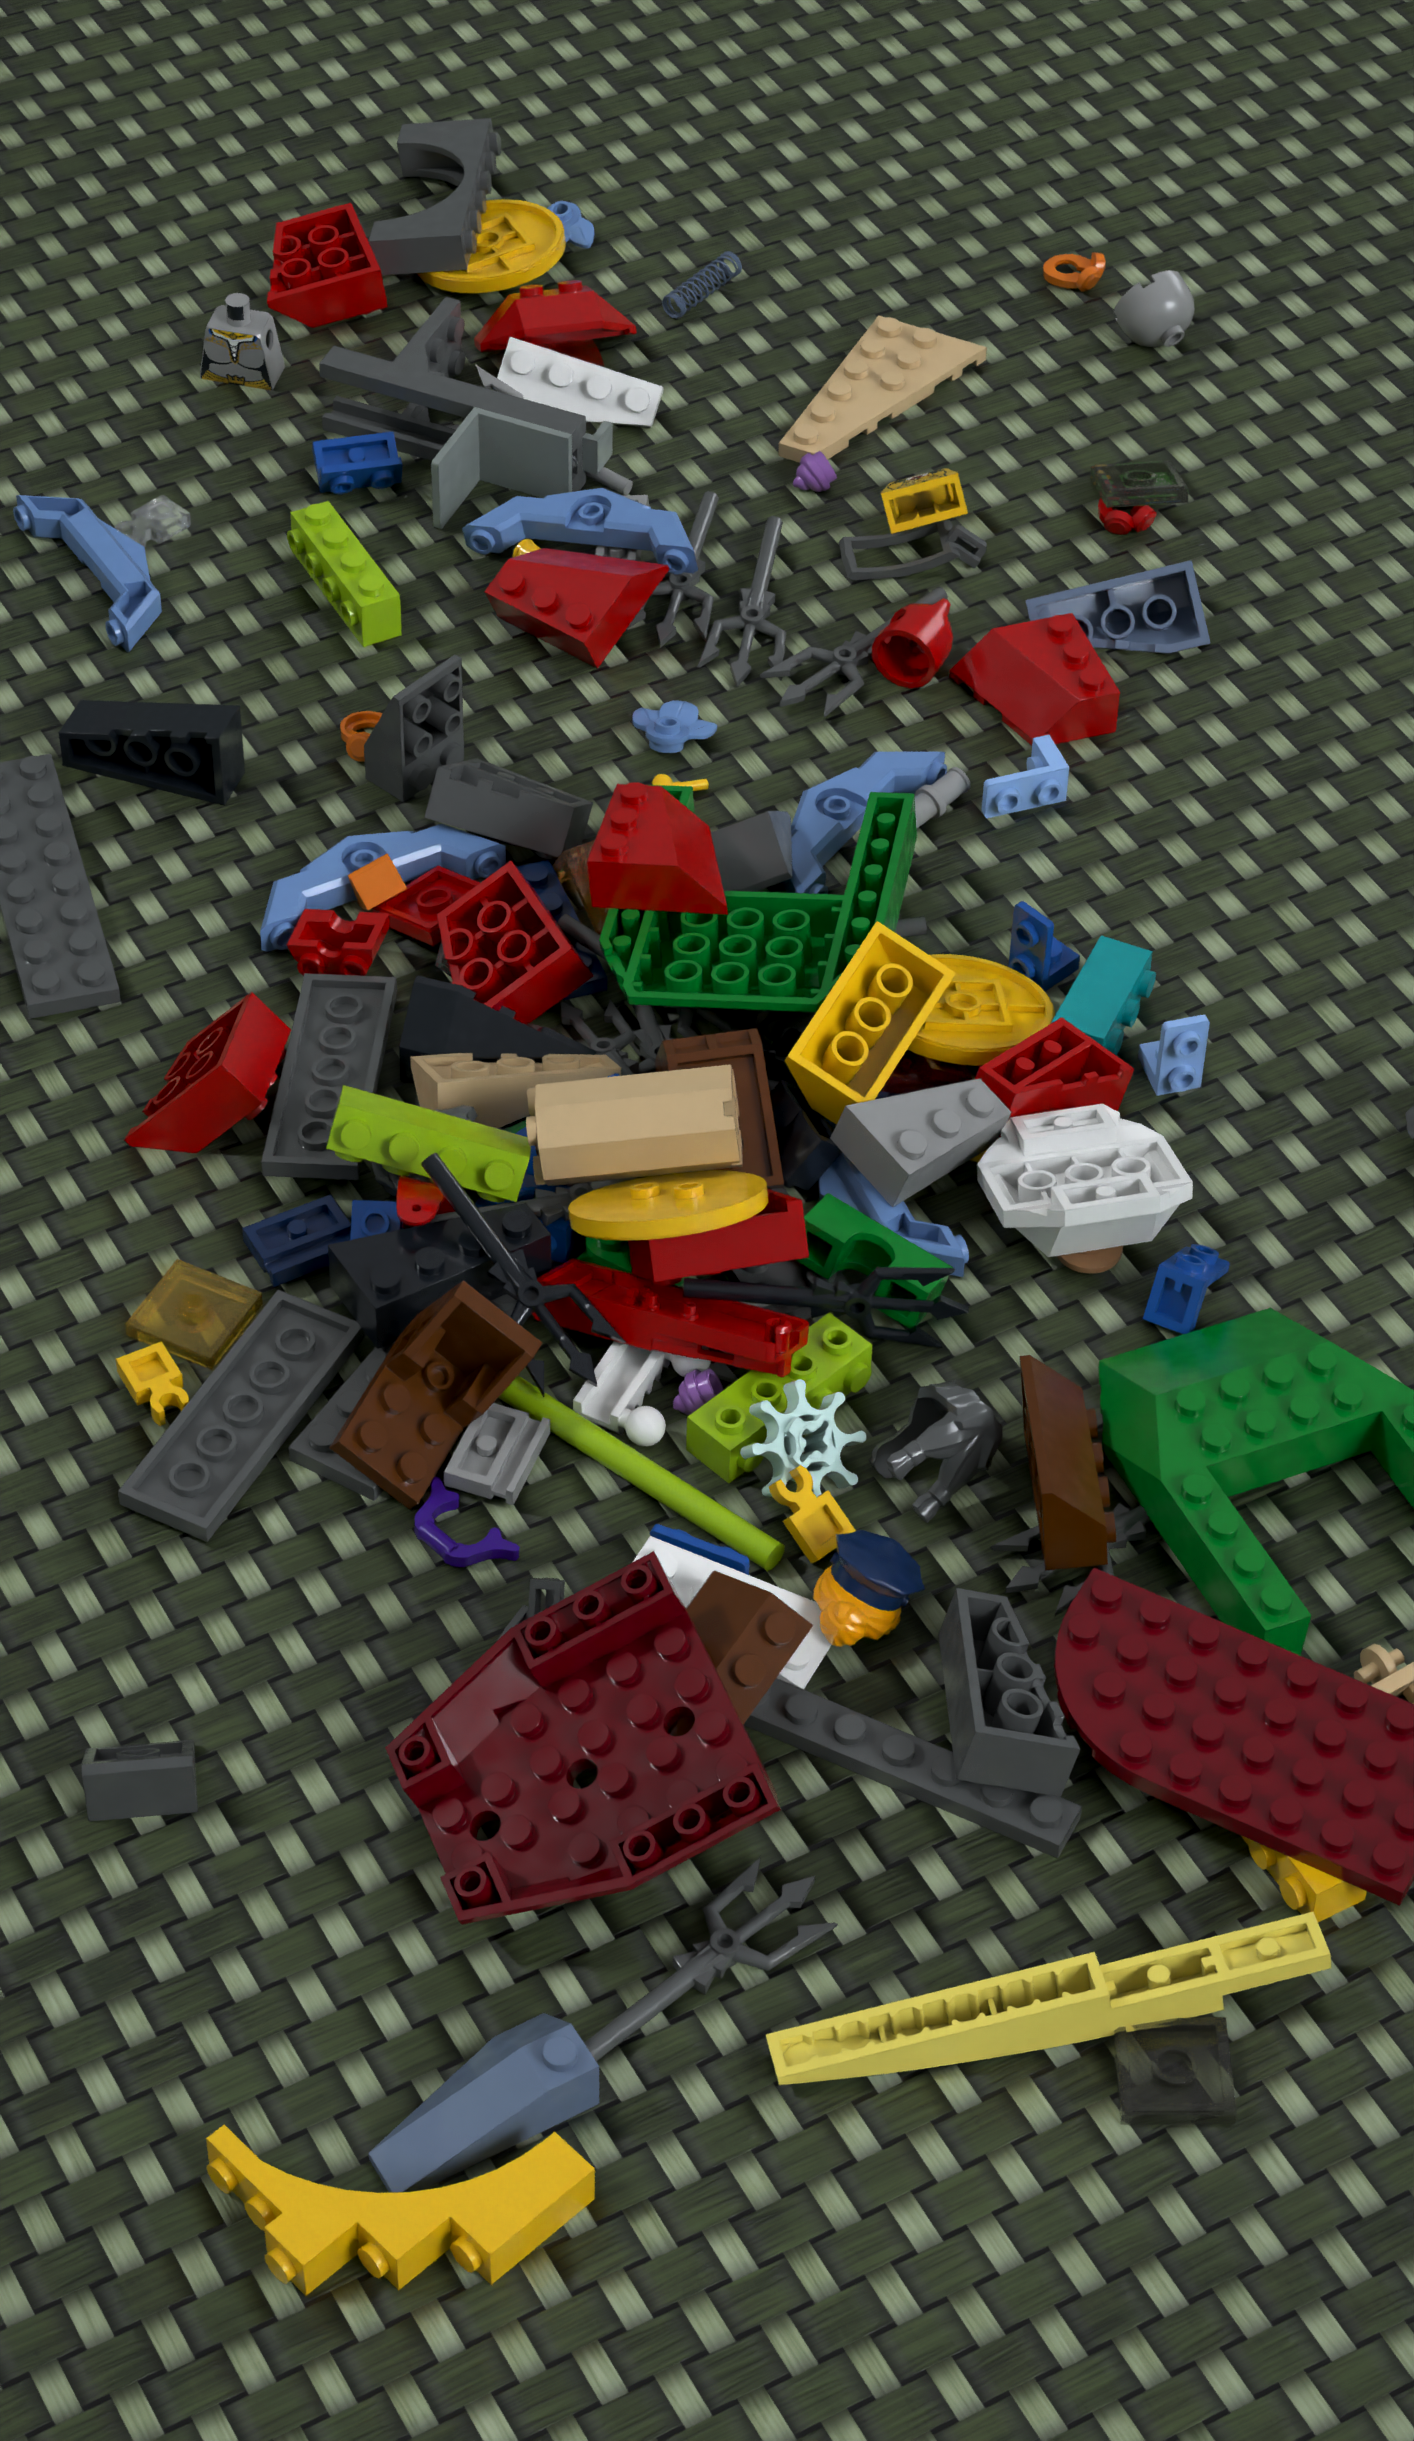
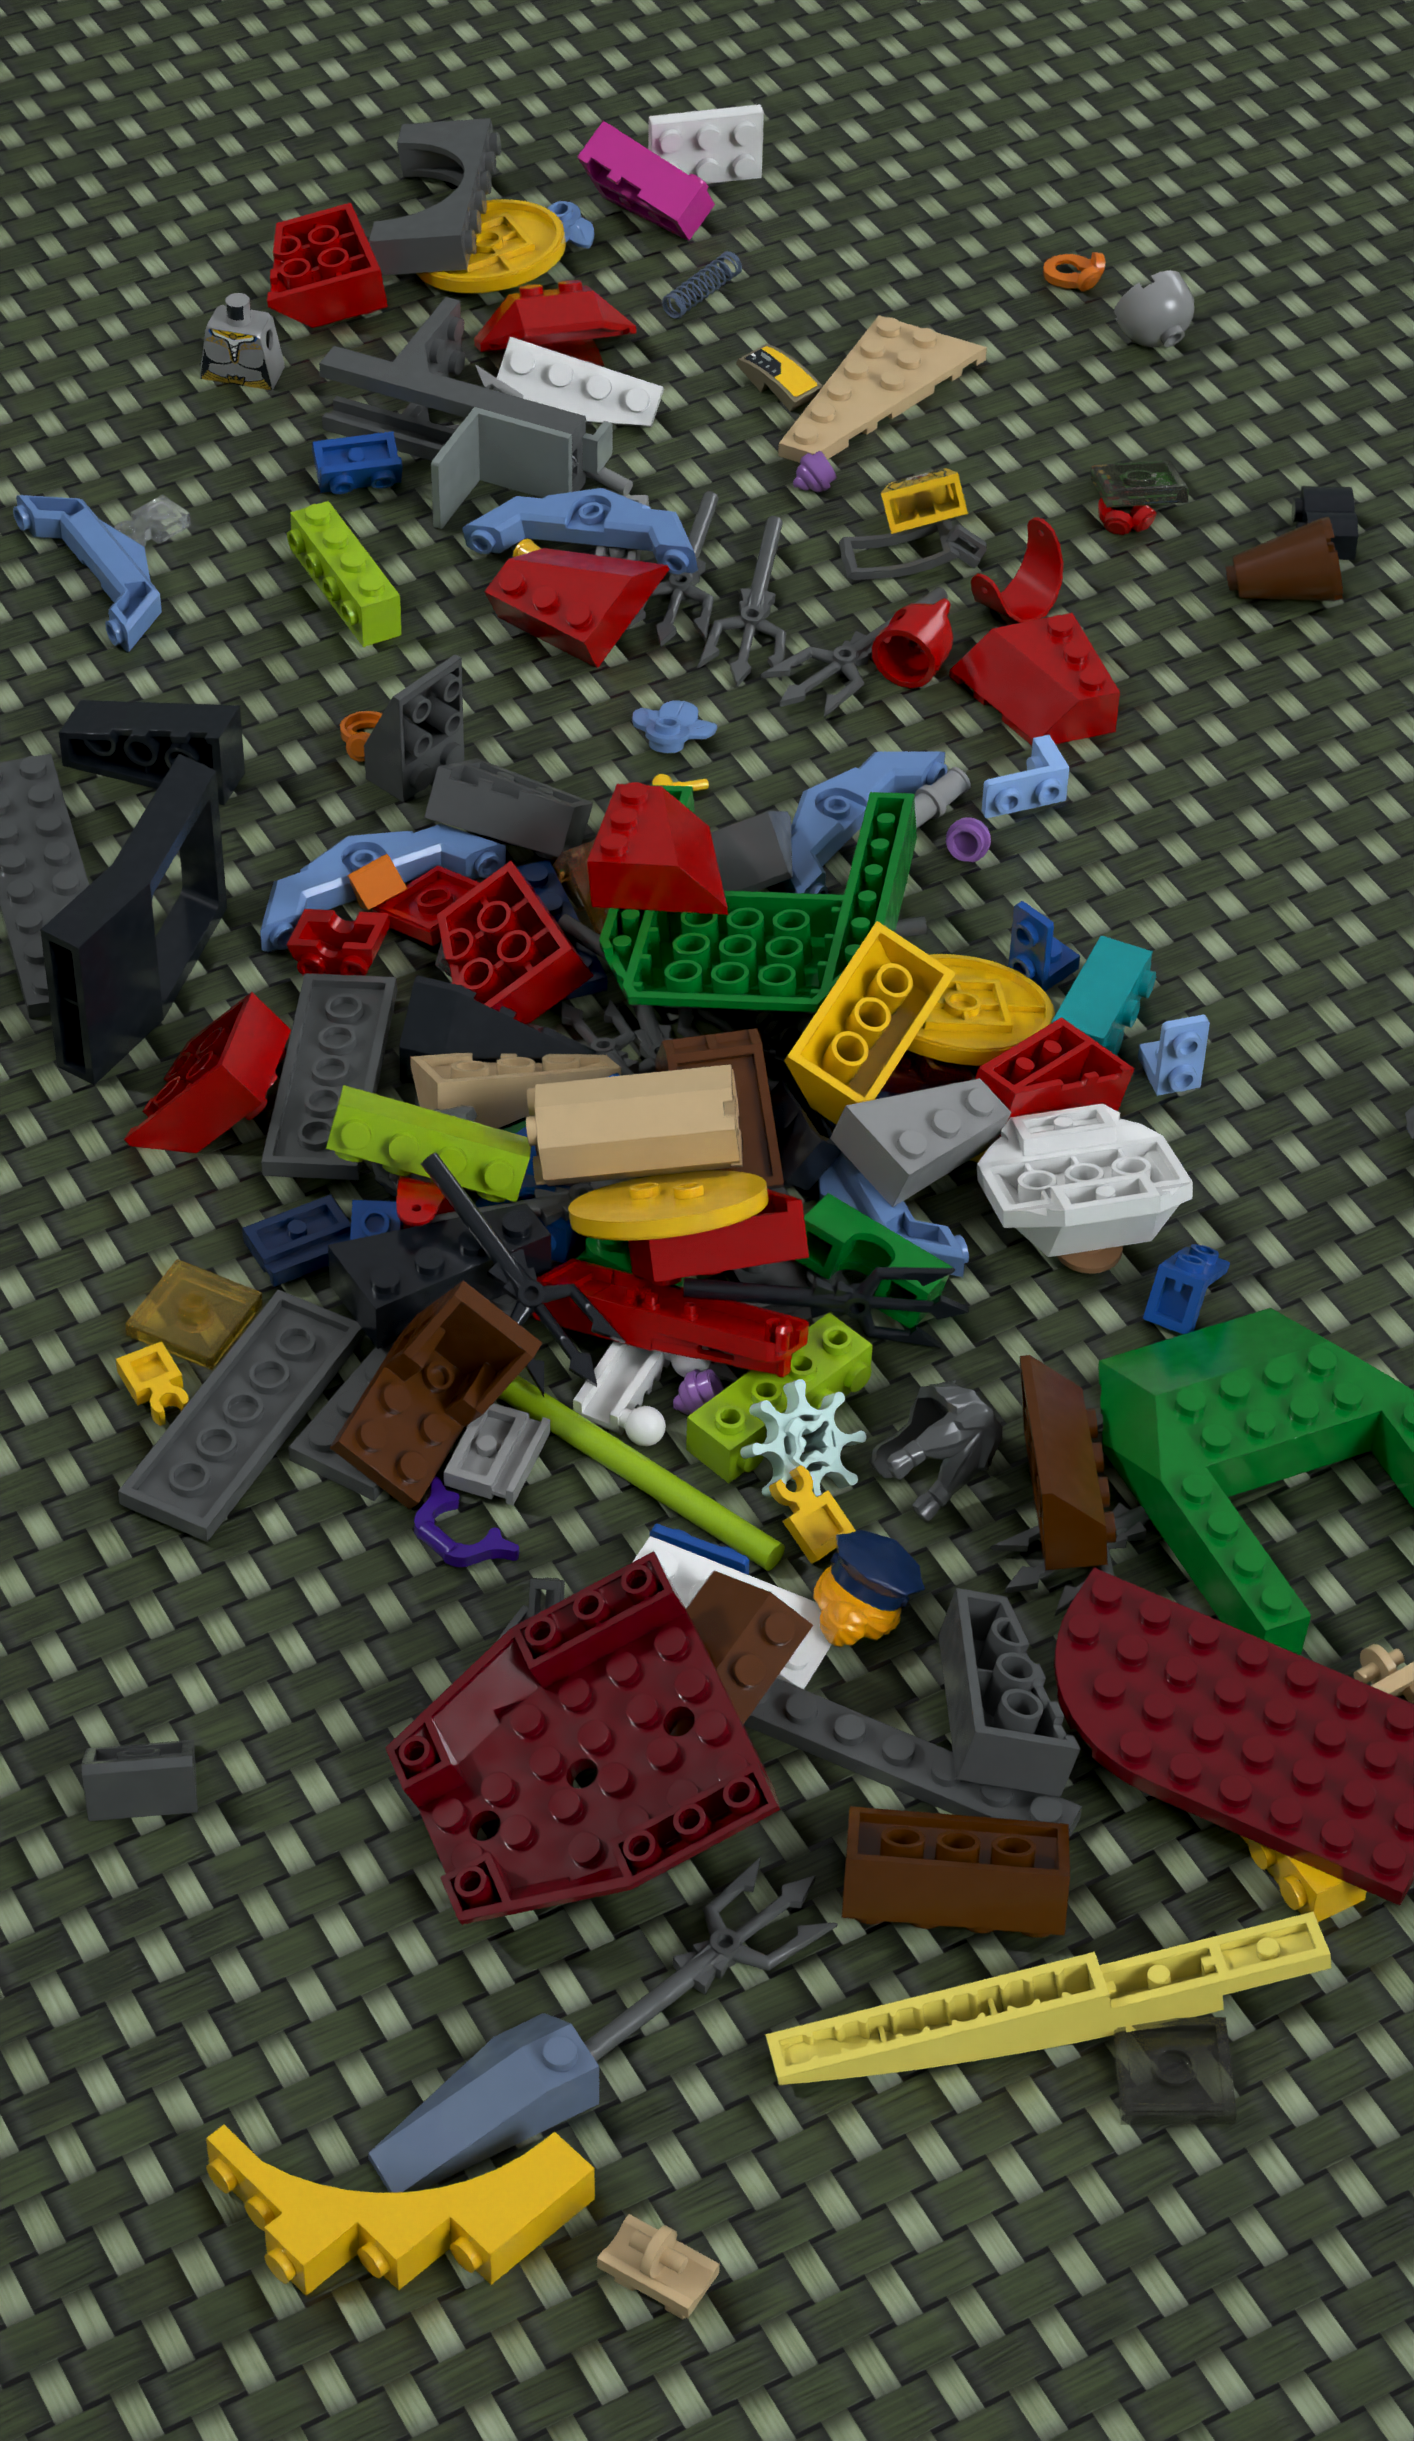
(101, 951): none -> black window
(645, 182): none -> dark pink wedge
(658, 2266): none -> tan hips
(711, 143): none -> white plate
(781, 373): none -> slope
(956, 1871): none -> reddish brown slope
(968, 839): none -> medium lavender plate
(1035, 583): none -> red piece
(1135, 612): sand blue wedge -> none
(1290, 566): none -> reddish brown cone
(1330, 502): none -> black brick

